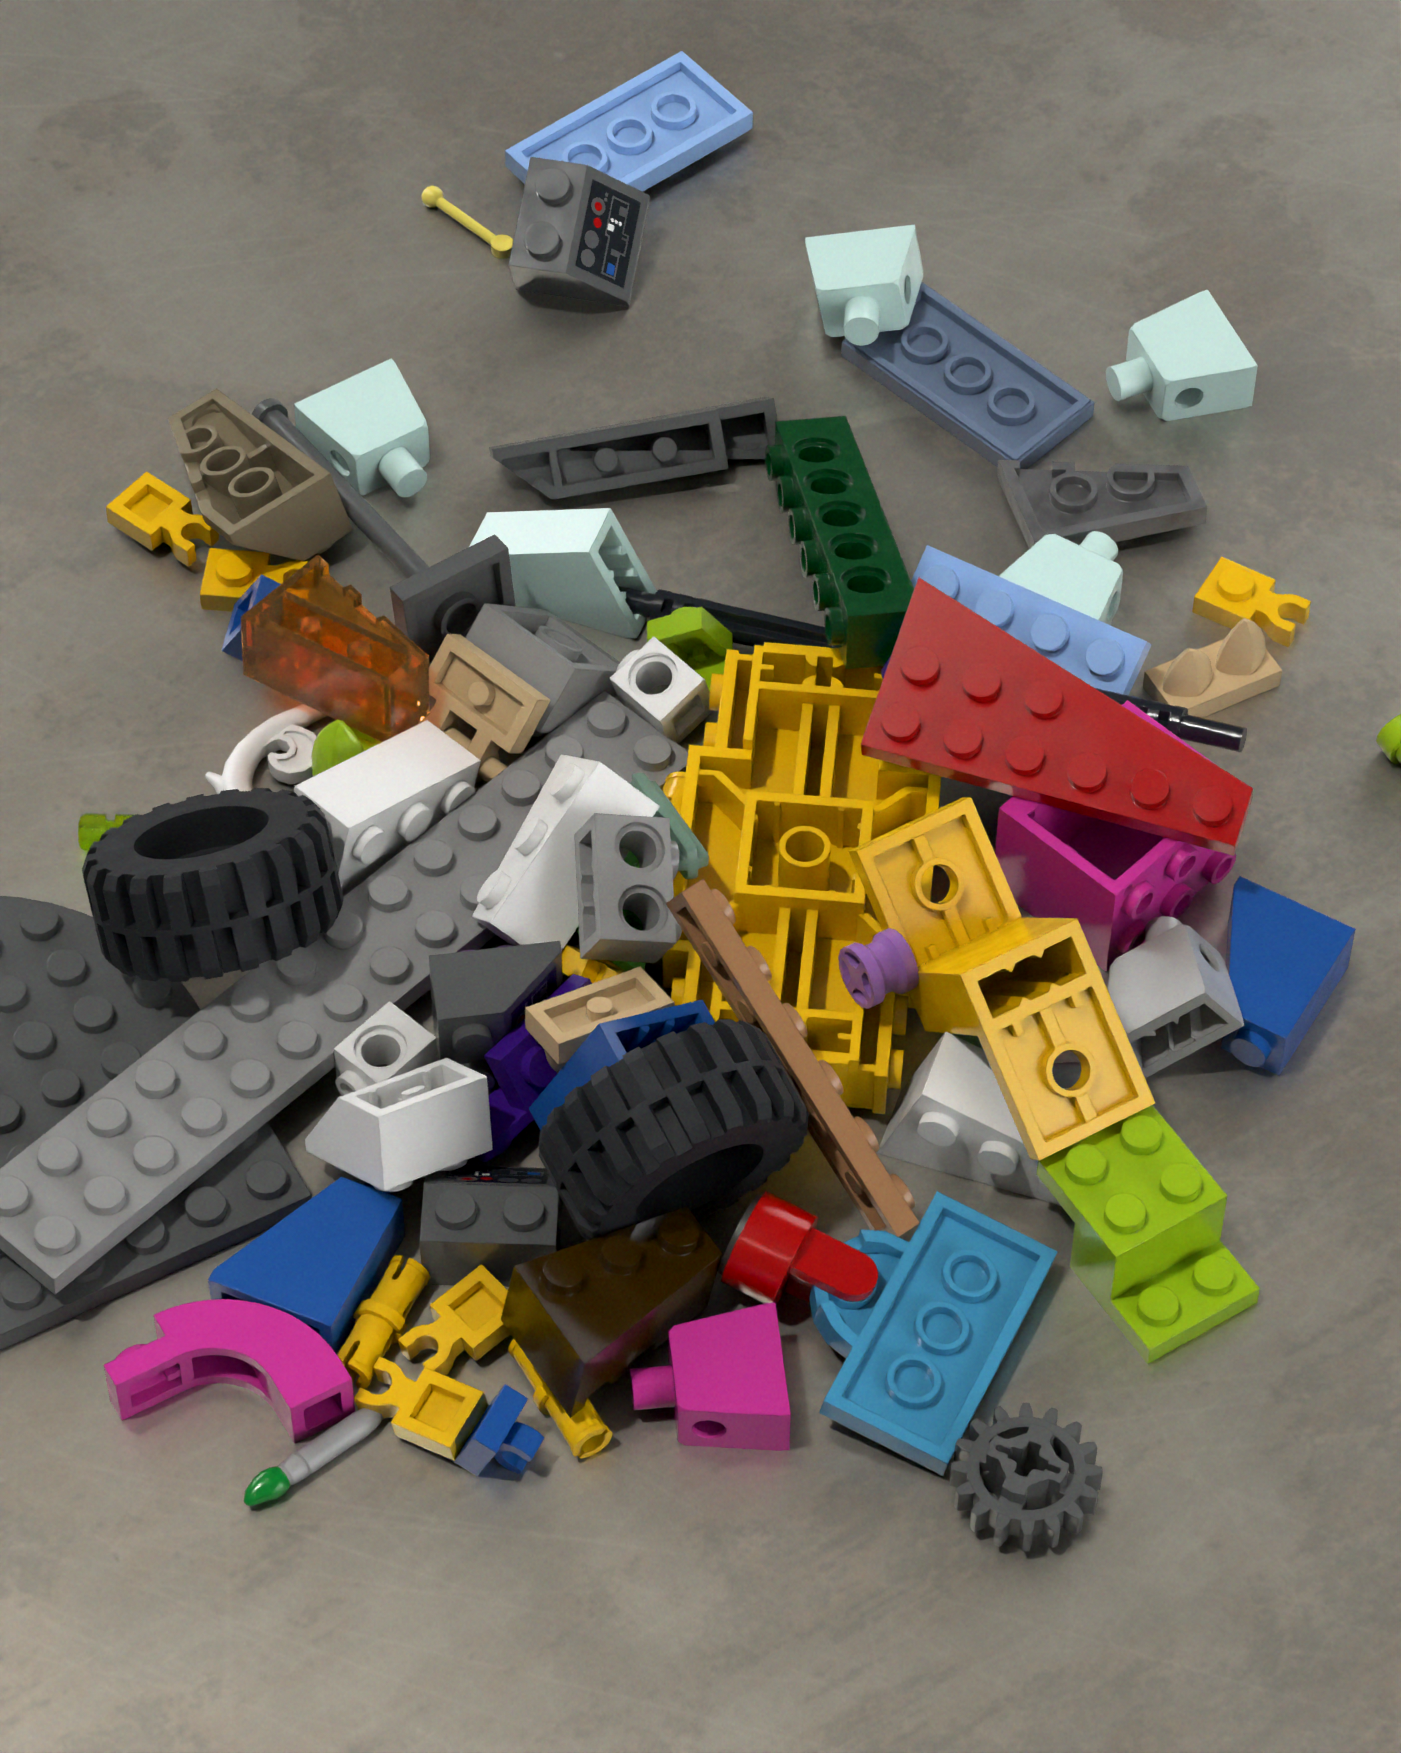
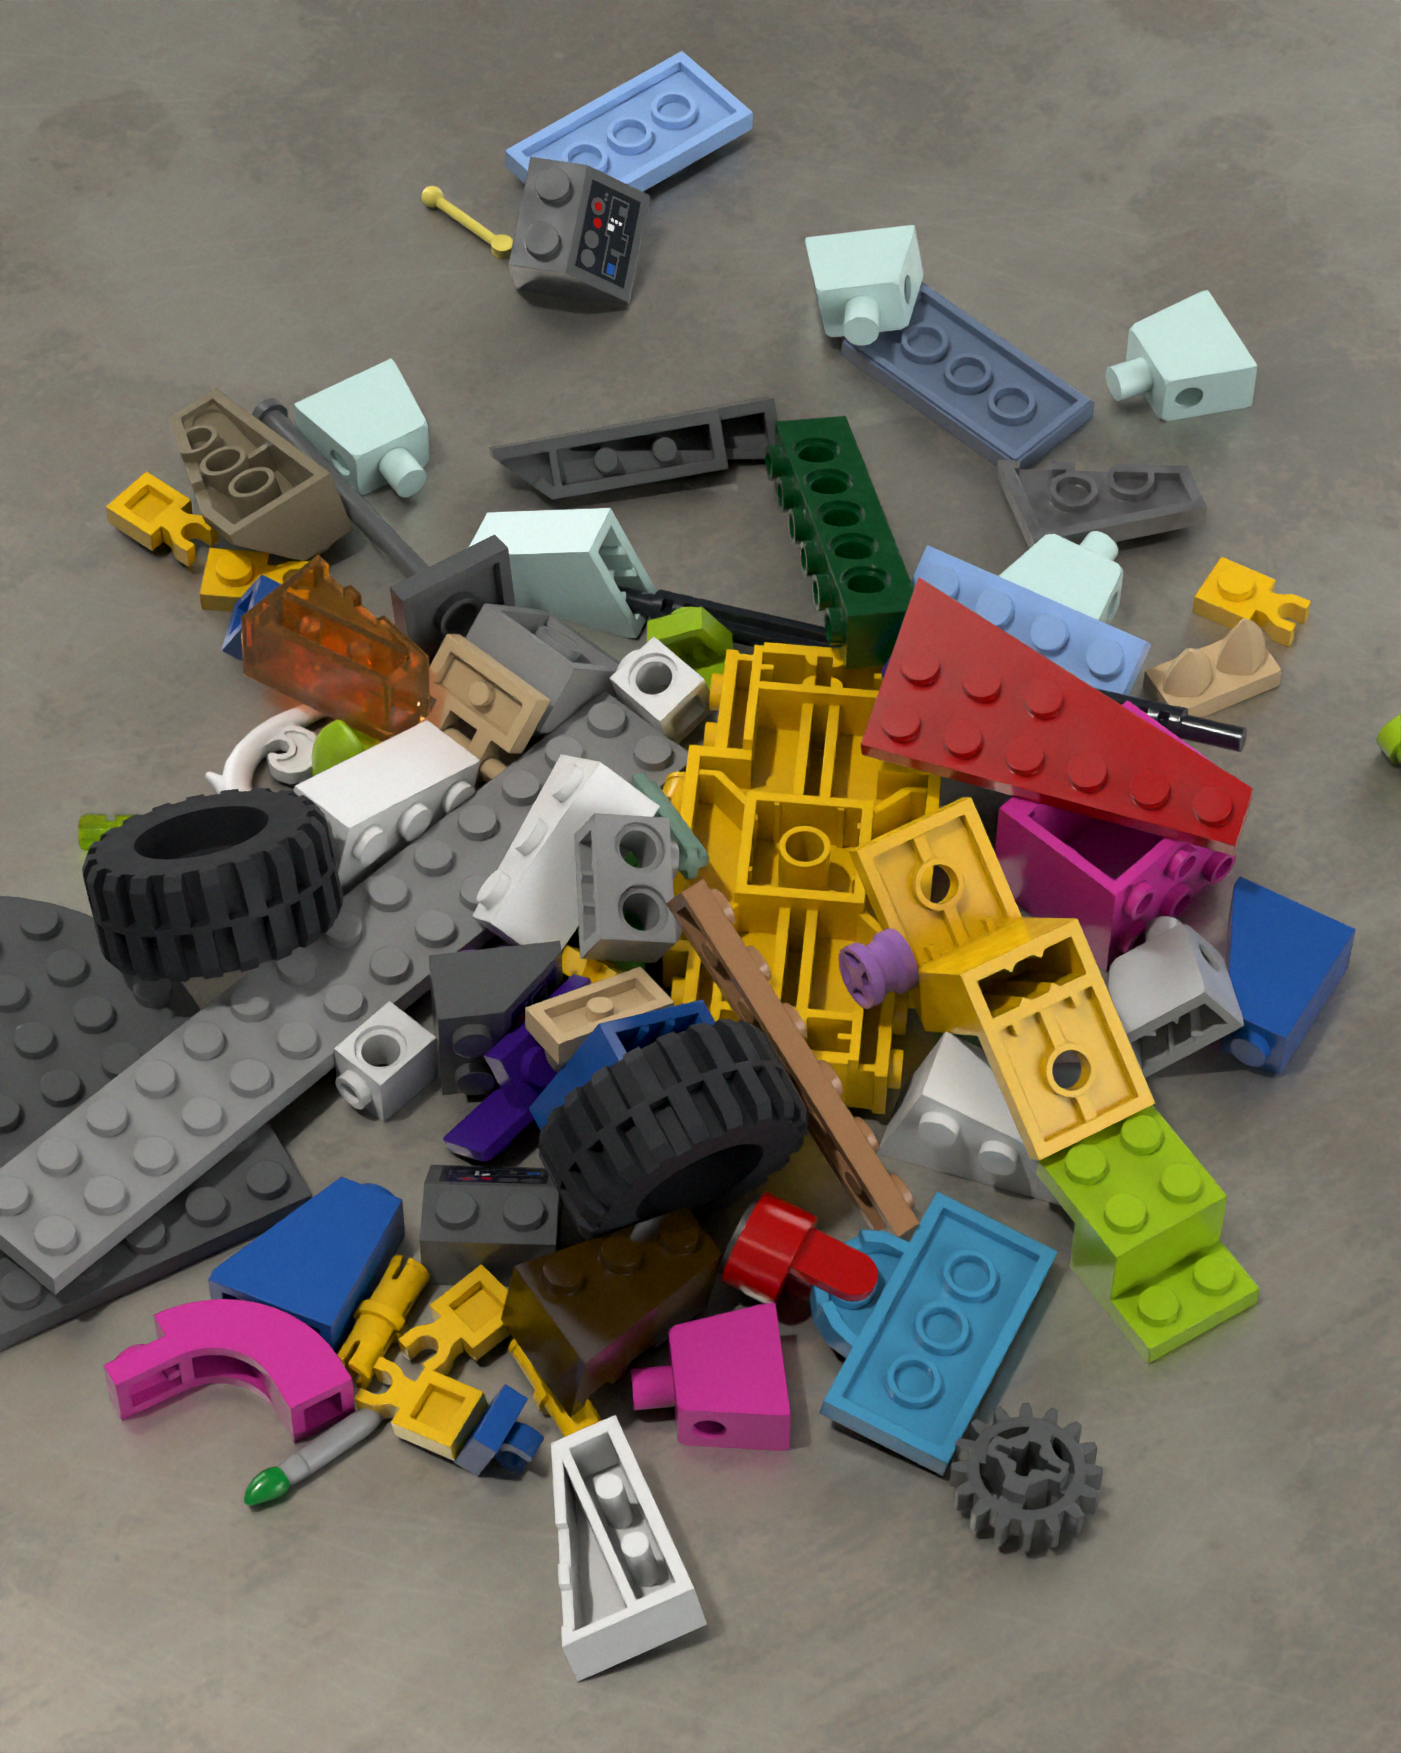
(407, 1126): white slope -> none
(616, 1558): none -> white wedge

